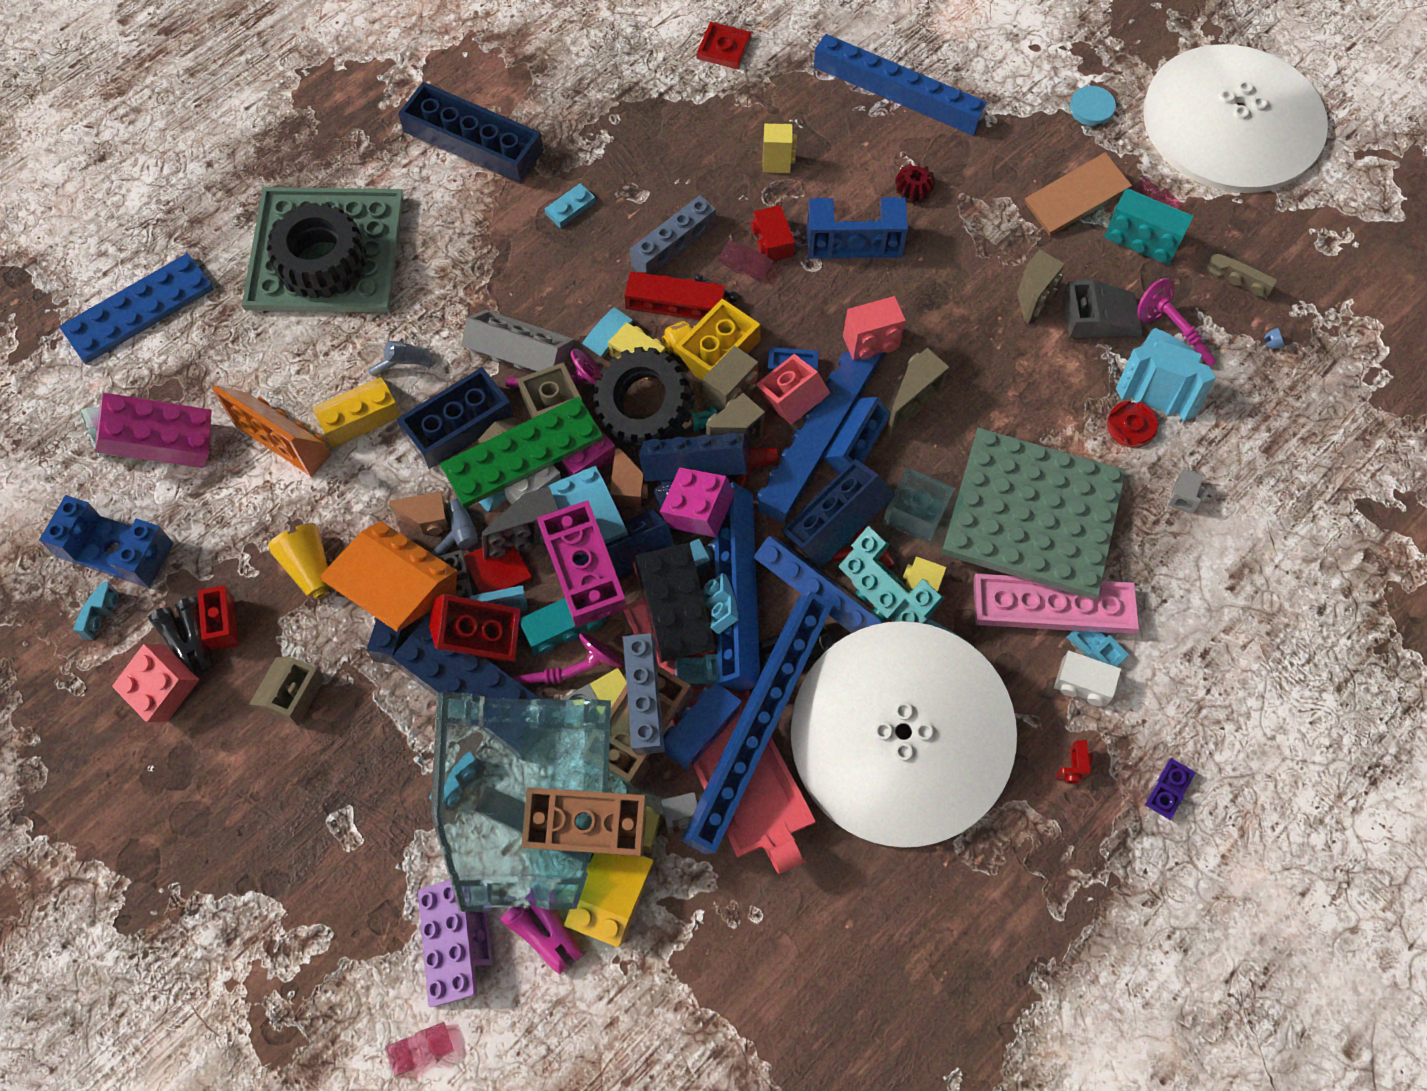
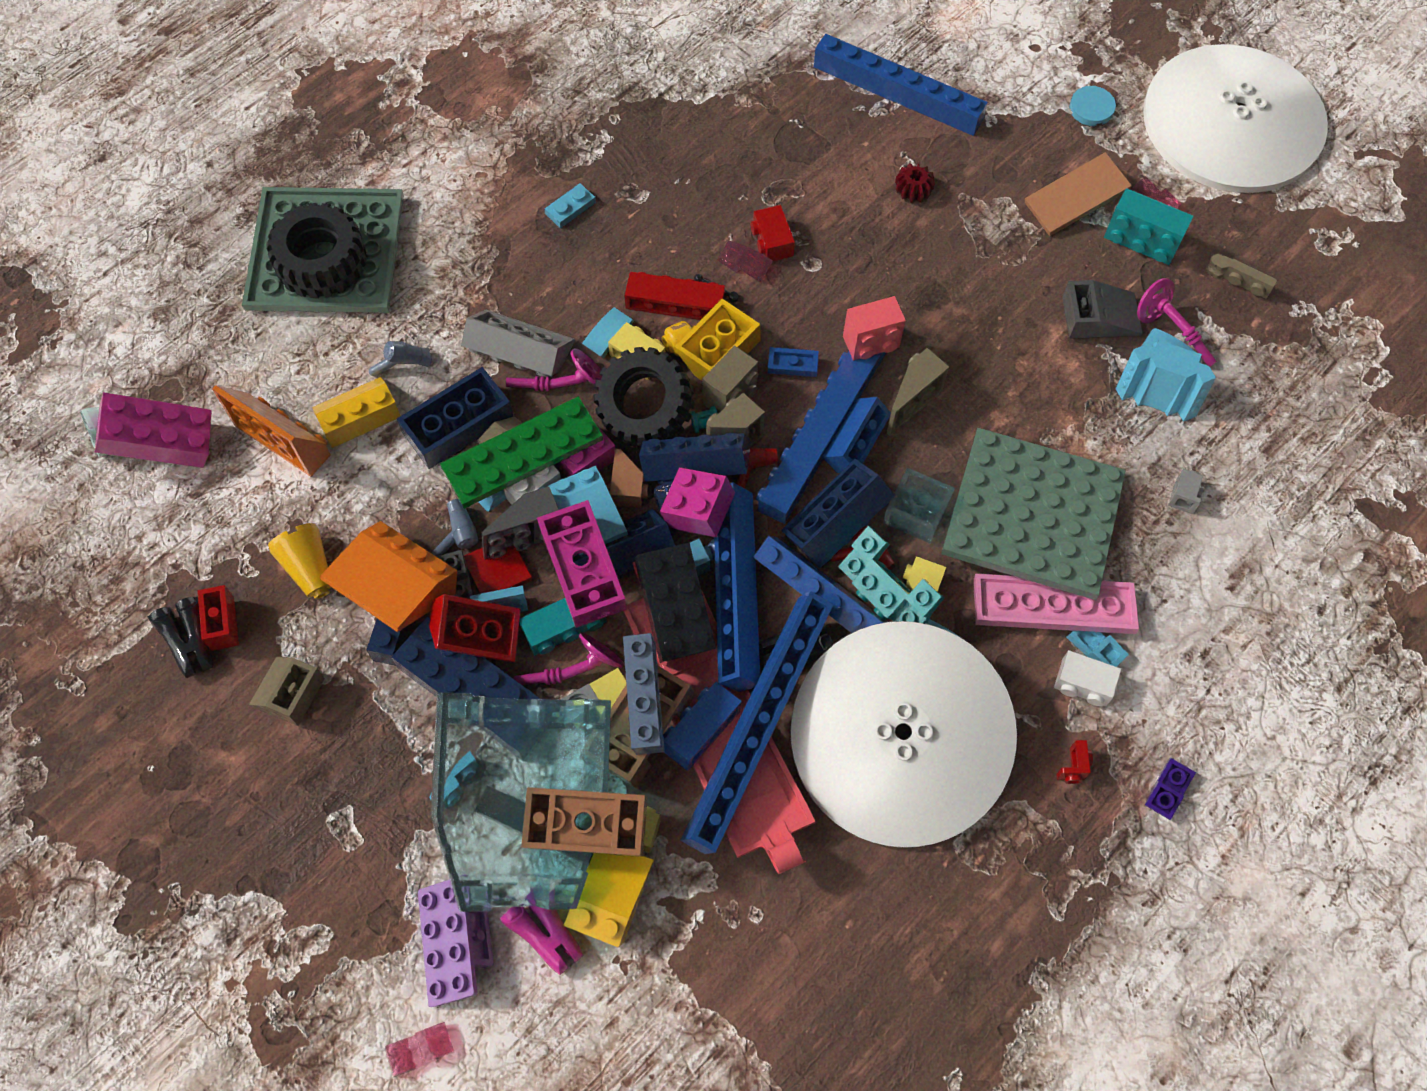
(84, 536): blue plate -> none
(99, 604): medium azure slope -> none
(136, 308): blue plate -> none
(155, 683): coral brick -> none
(423, 512): nougat slope -> none
(471, 132): dark blue brick -> none
(547, 389): dark tan slope -> none
(673, 236): sand blue brick -> none
(679, 810): light grey brick -> none
(697, 670): medium azure slope -> none
(722, 603): medium azure slope -> none
(724, 45): red tile -> none
(778, 148): light yellow brick -> none
(793, 389): coral brick -> none
(856, 239): blue plate -> none
(1039, 284): dark tan slope -> none
(1132, 424): red tile -> none
(1274, 338): medium blue hinge -> none

